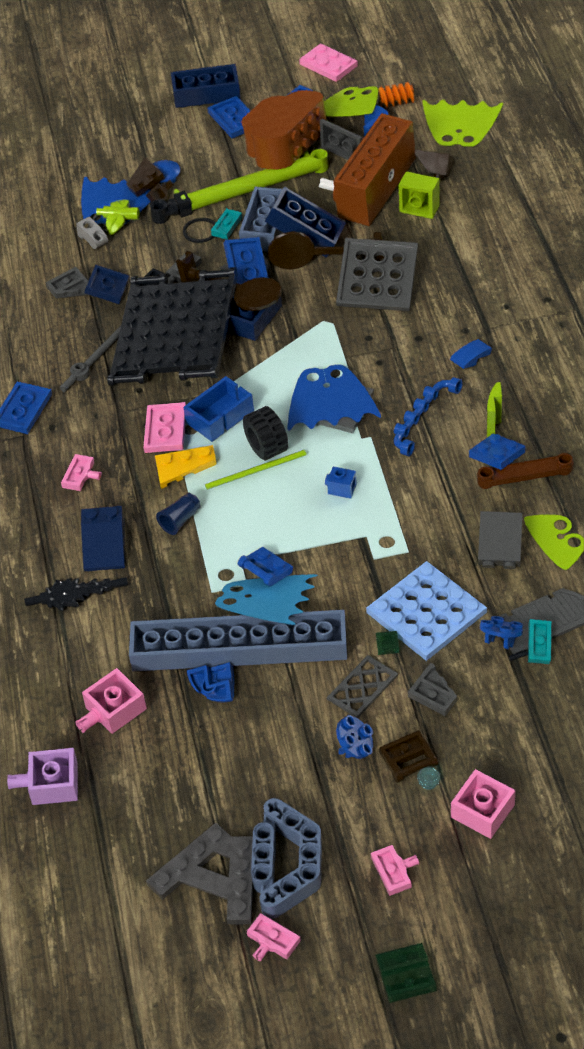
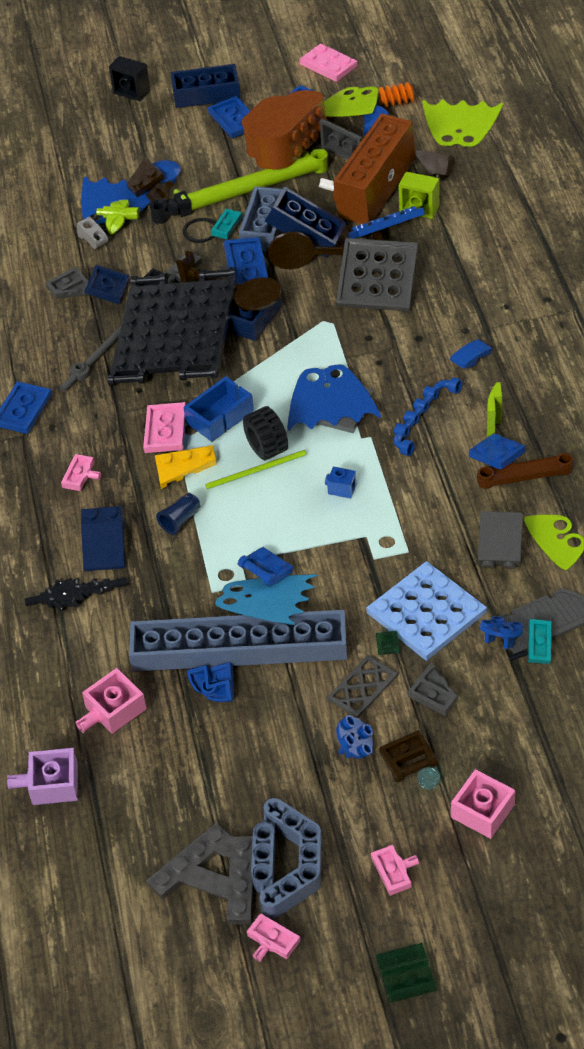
(129, 78): none -> black brick
(390, 220): none -> blue plate

